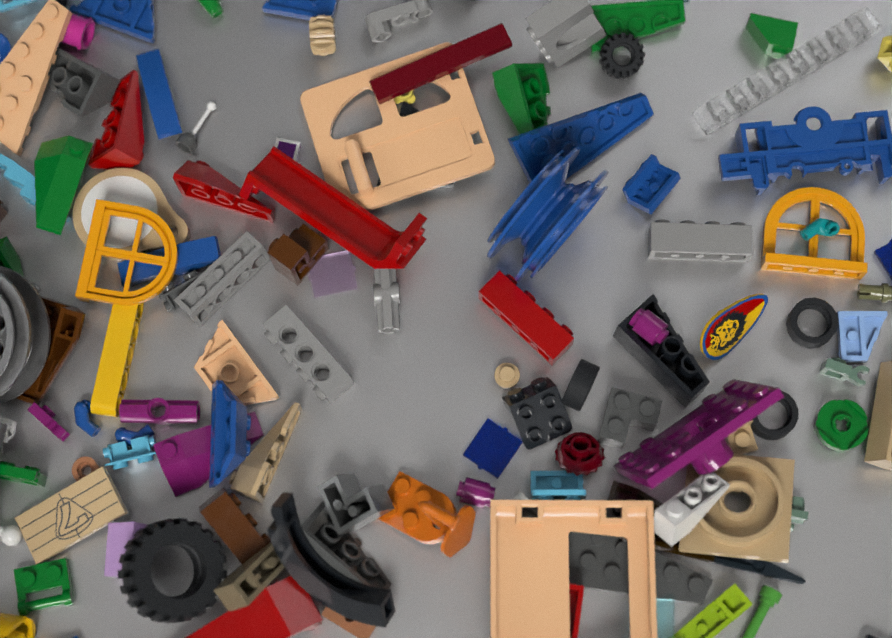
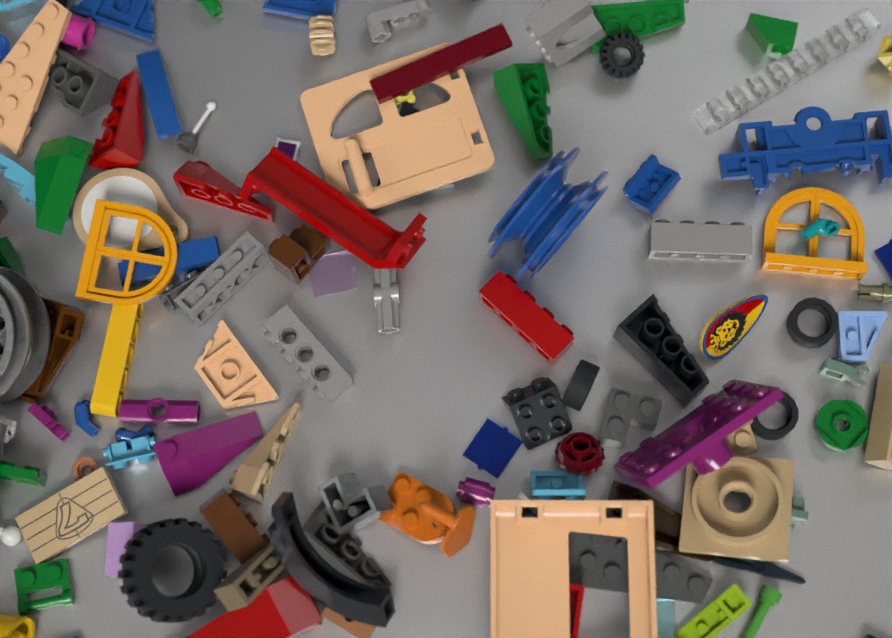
(228, 433): blue wedge -> none
(507, 375): tan plate -> none
(590, 131): blue wing -> none
(649, 326): magenta brick -> none
(686, 508): white slope -> none

